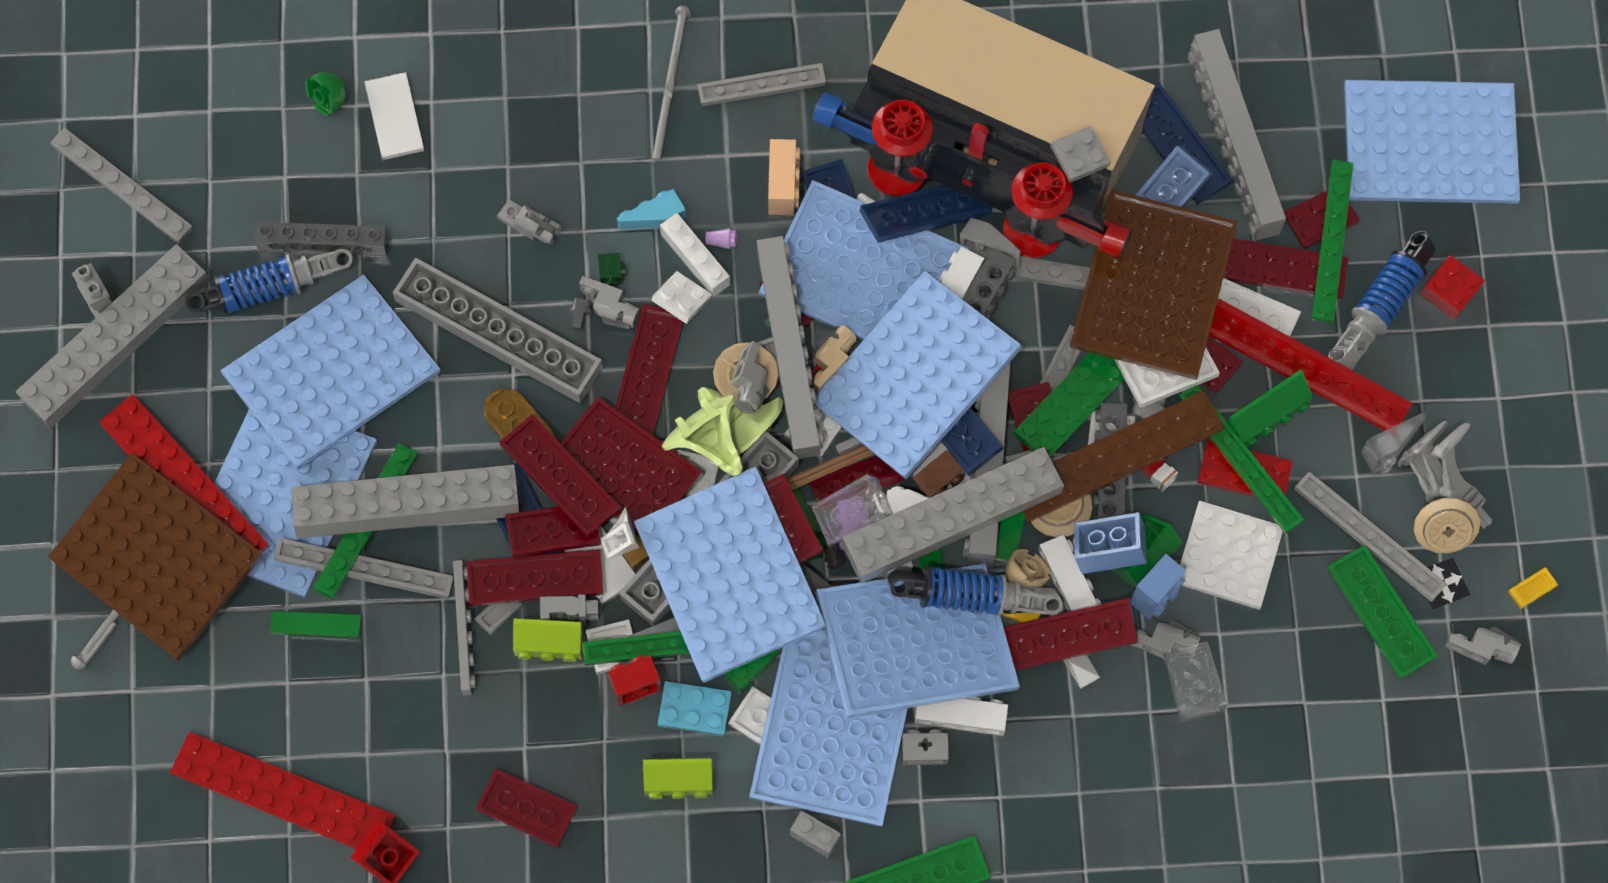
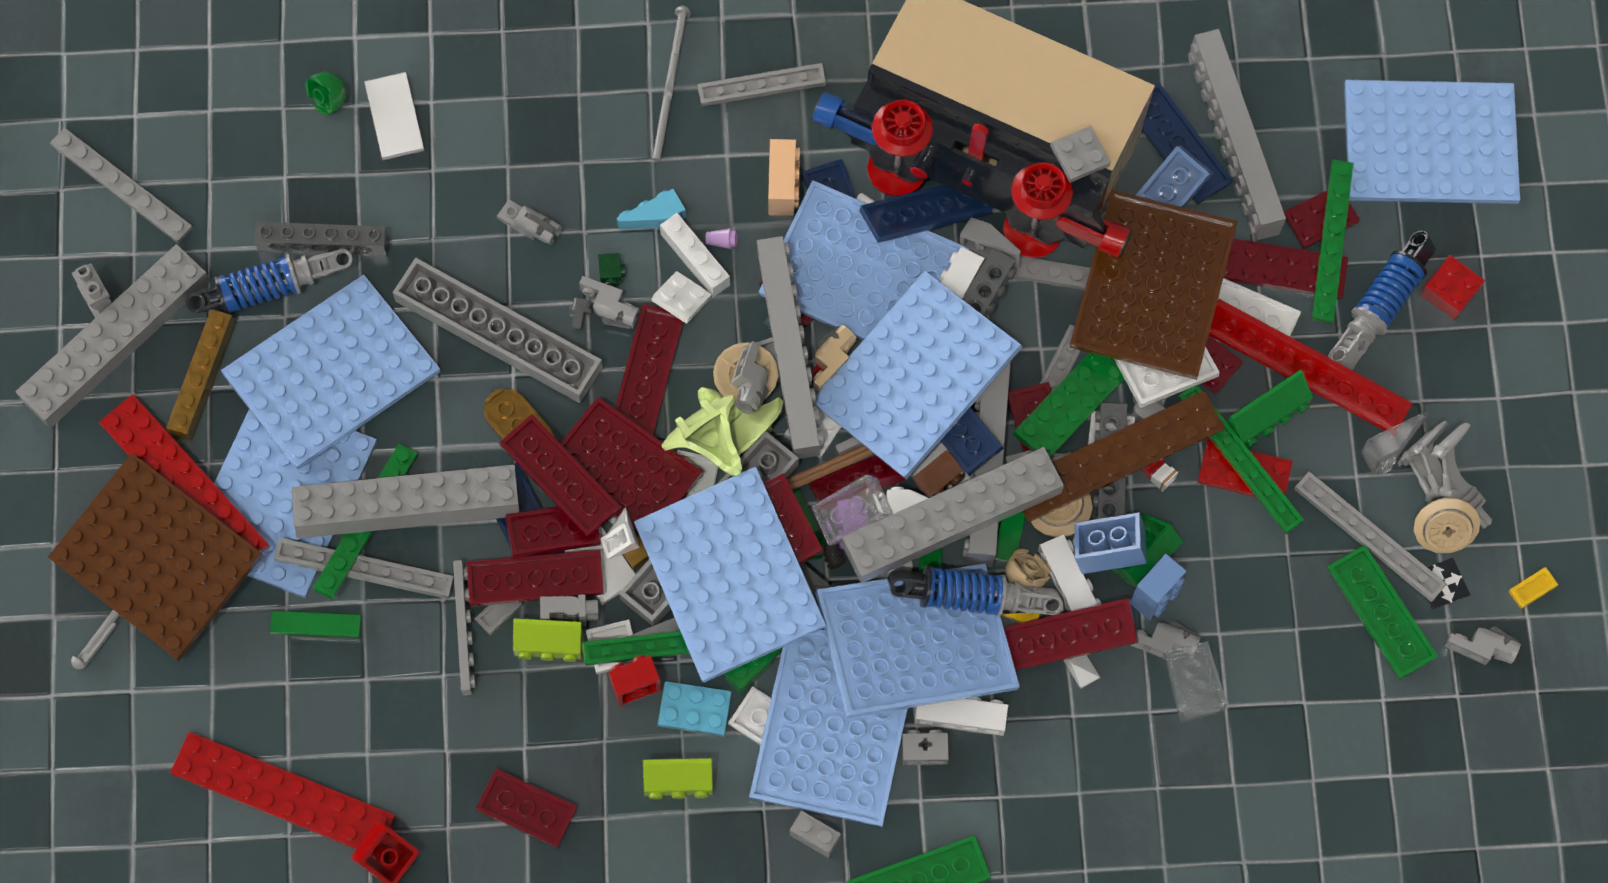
(201, 375): none -> pearl gold brick
(1230, 554): white plate -> none

